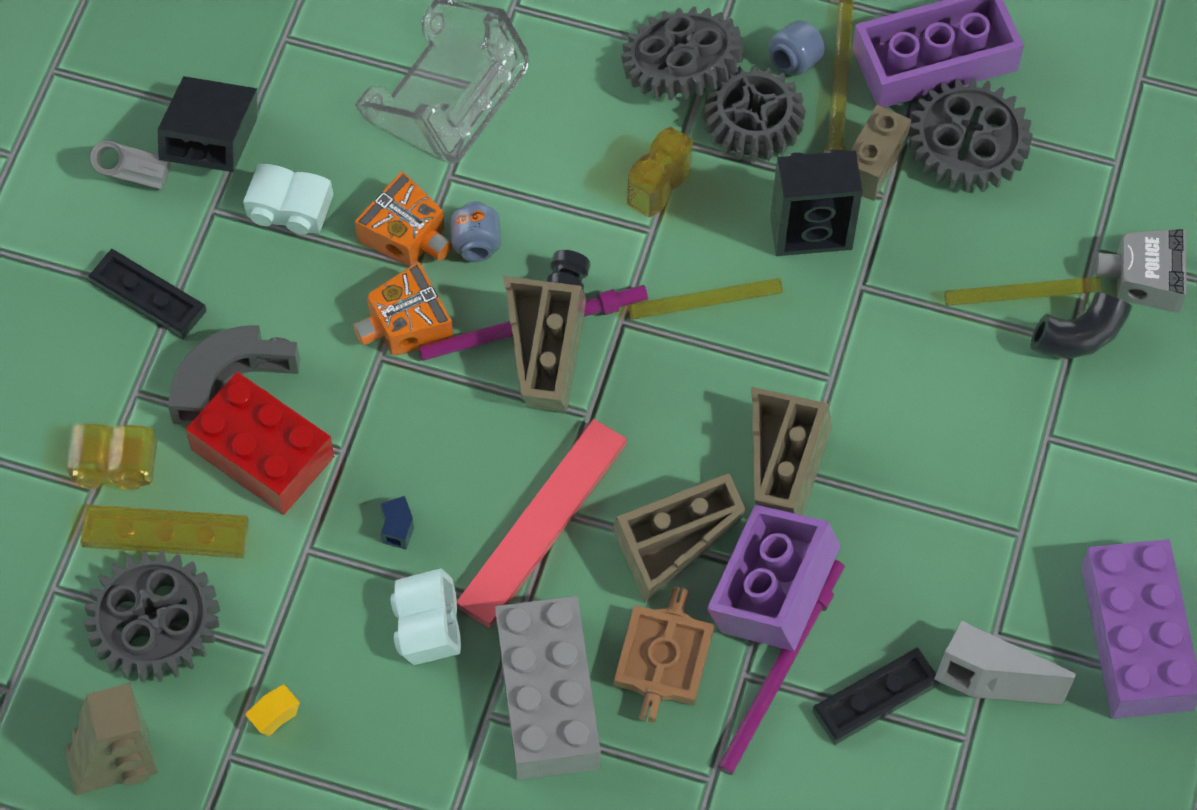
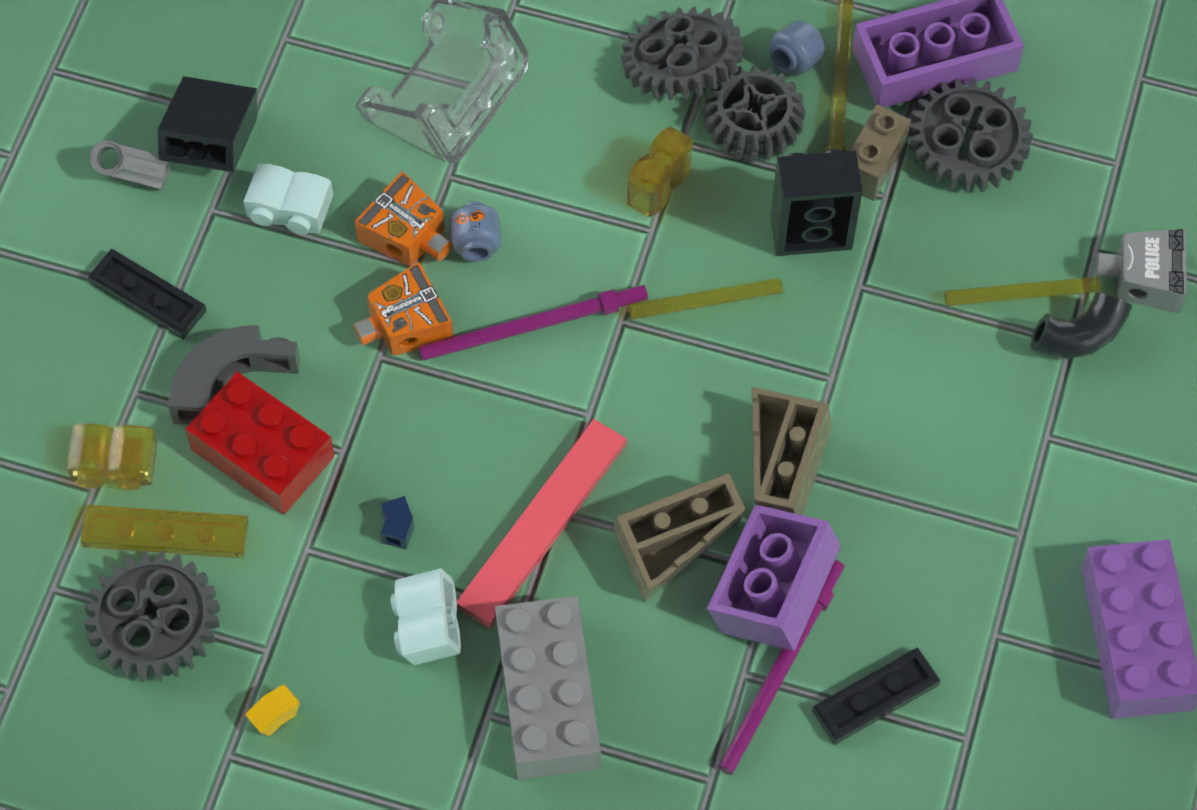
(110, 742): dark tan wedge -> none
(546, 338): dark tan wedge -> none
(569, 268): black wheel -> none
(664, 655): medium nougat plate -> none
(999, 670): light grey slope -> none

